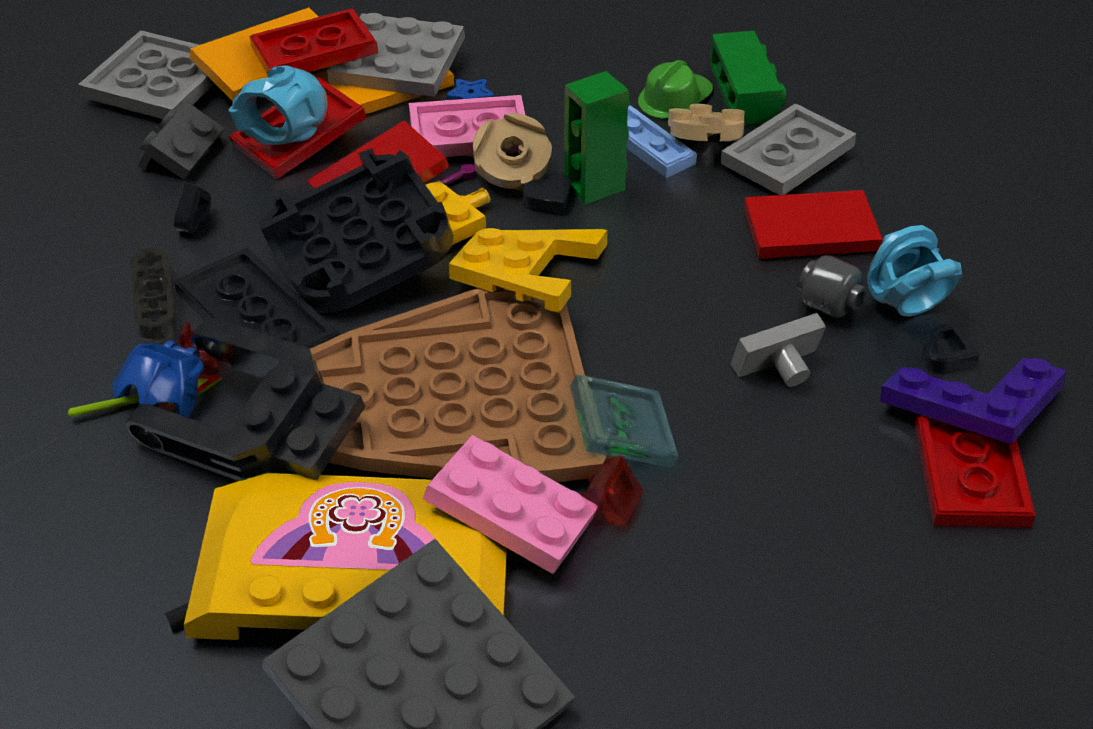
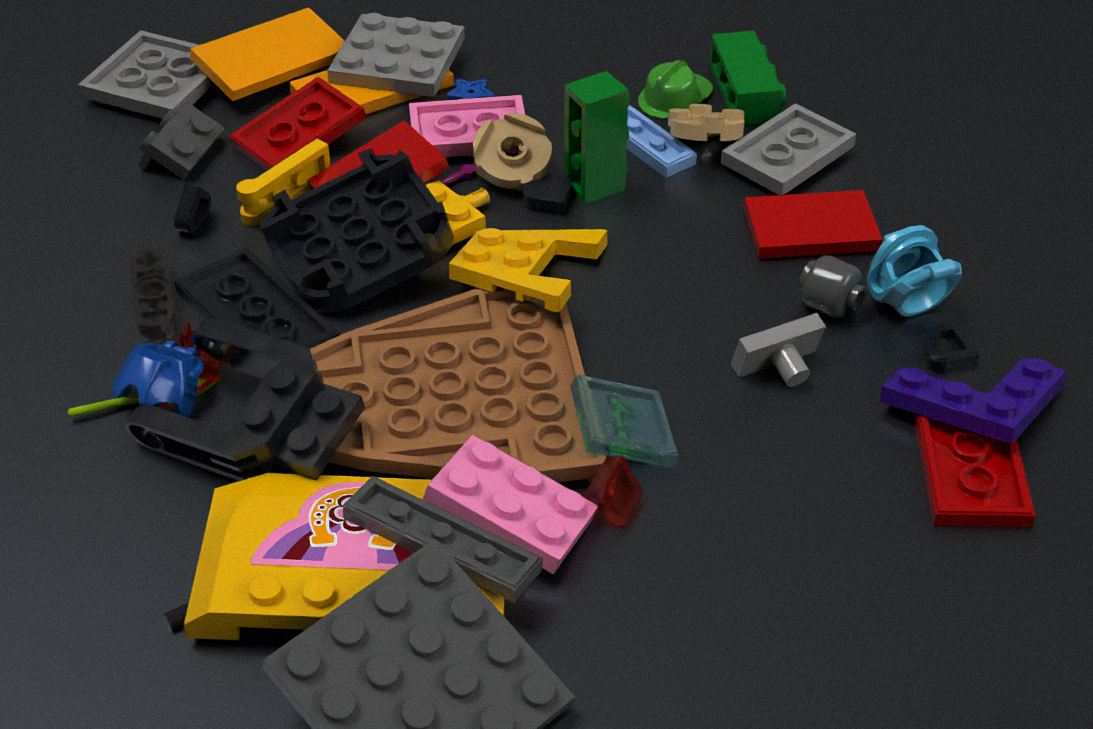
(288, 175): none -> yellow plate
(296, 97): medium azure helmet -> none
(315, 42): red tile -> none
(414, 523): none -> dark grey tile

